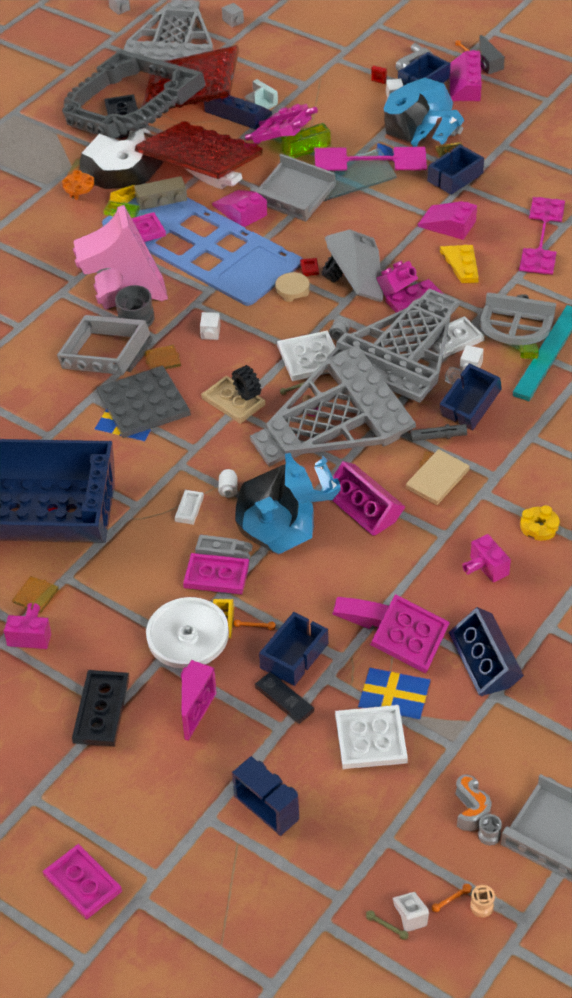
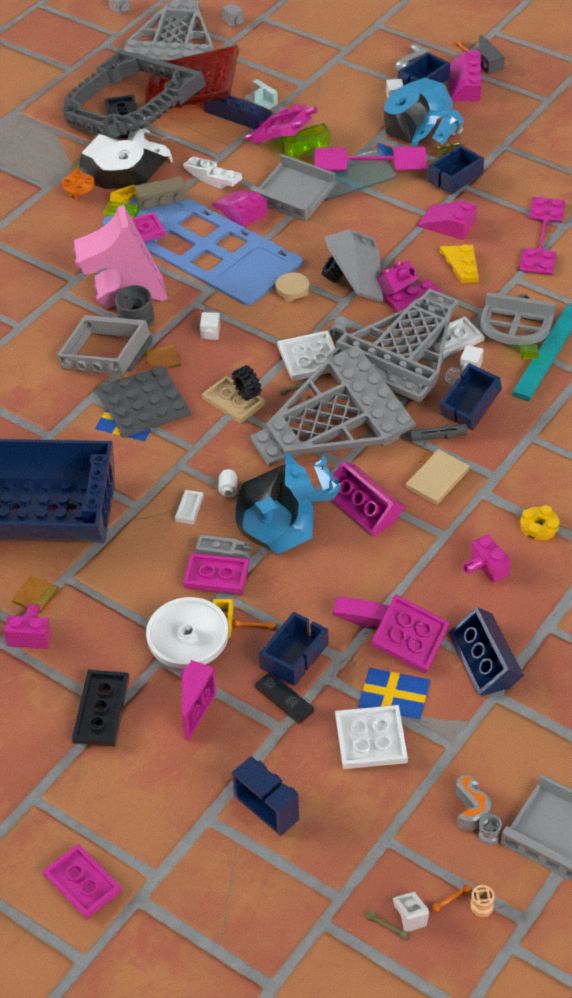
(199, 149): clear red plate -> none
(309, 266): red tile -> none
(378, 74): red tile -> none

